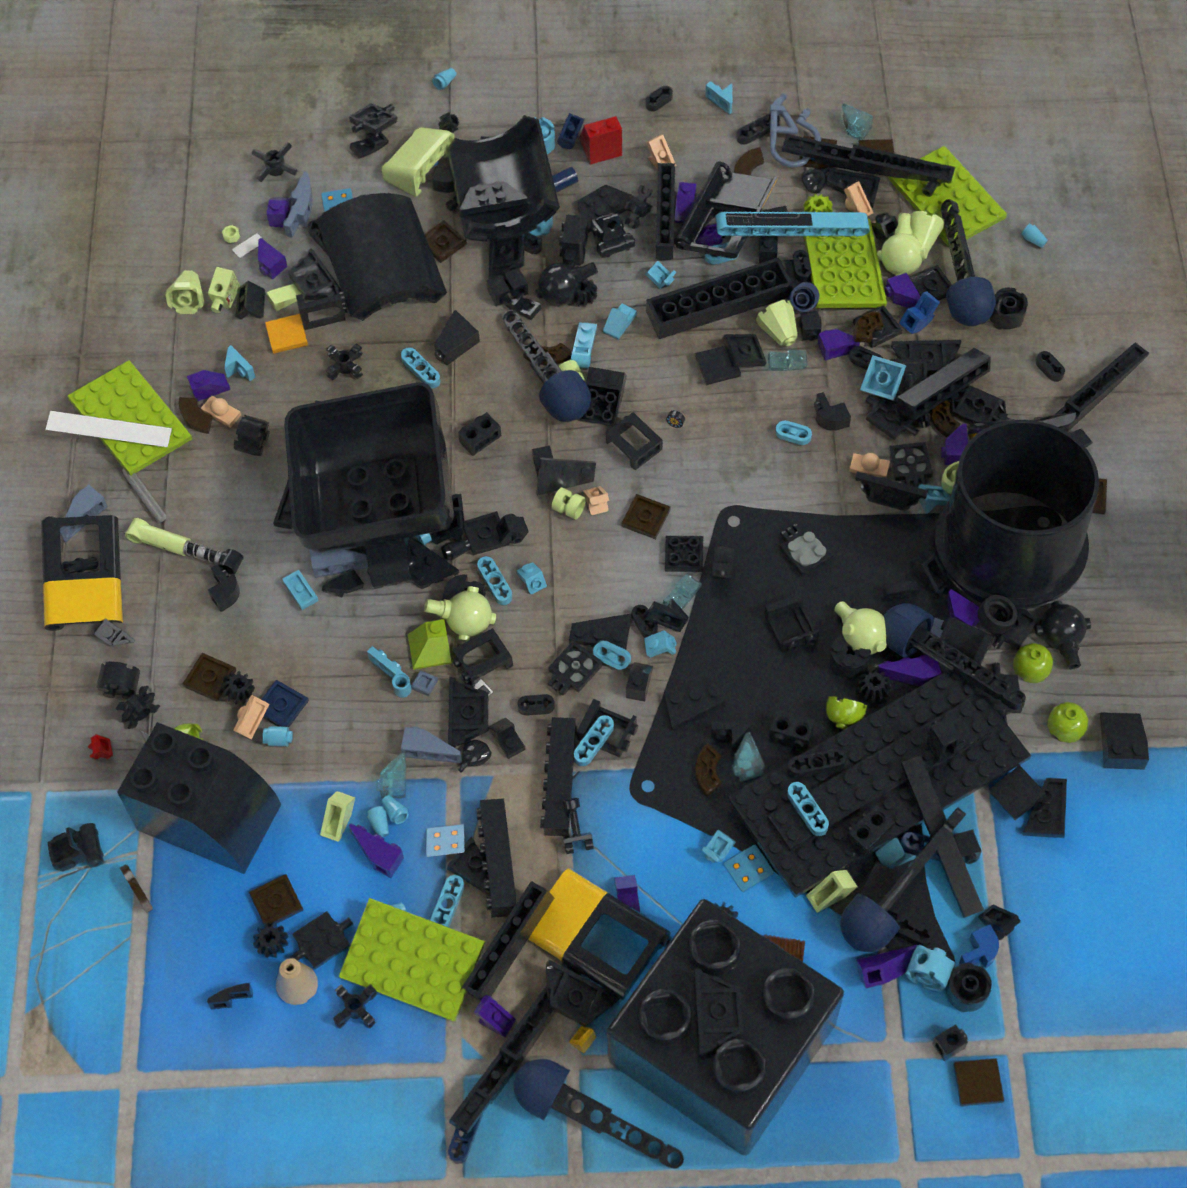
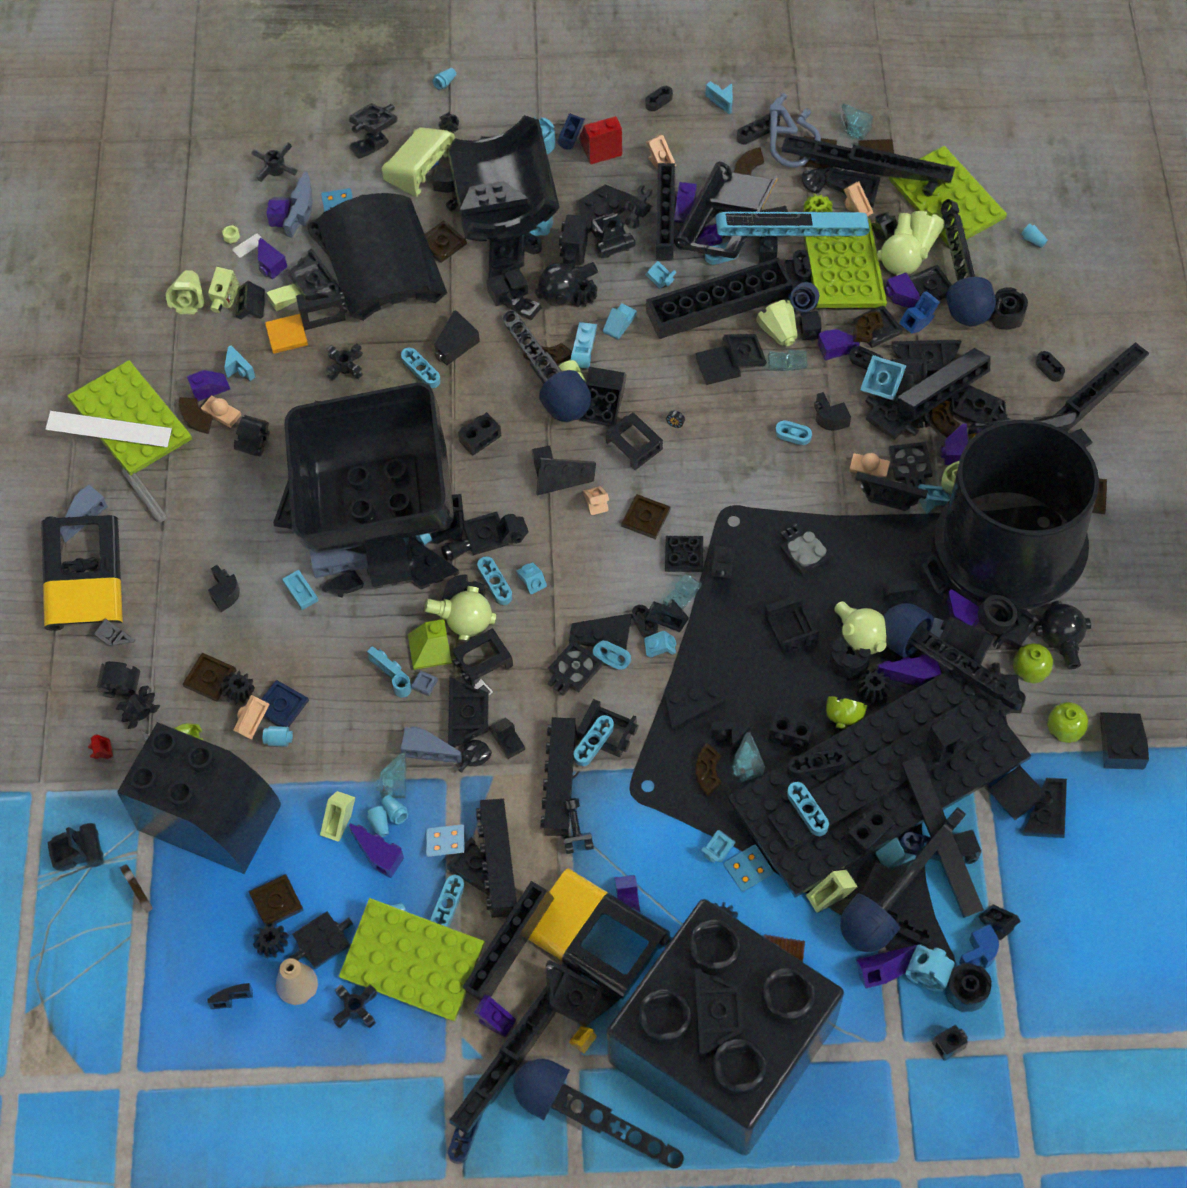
(142, 532): piece -> none
(536, 704): black beam -> none
(565, 179): dark blue brick -> none
(568, 503): yellowish green wheel -> none
(638, 681): black slope -> none
(978, 1082): dark brown tile -> none

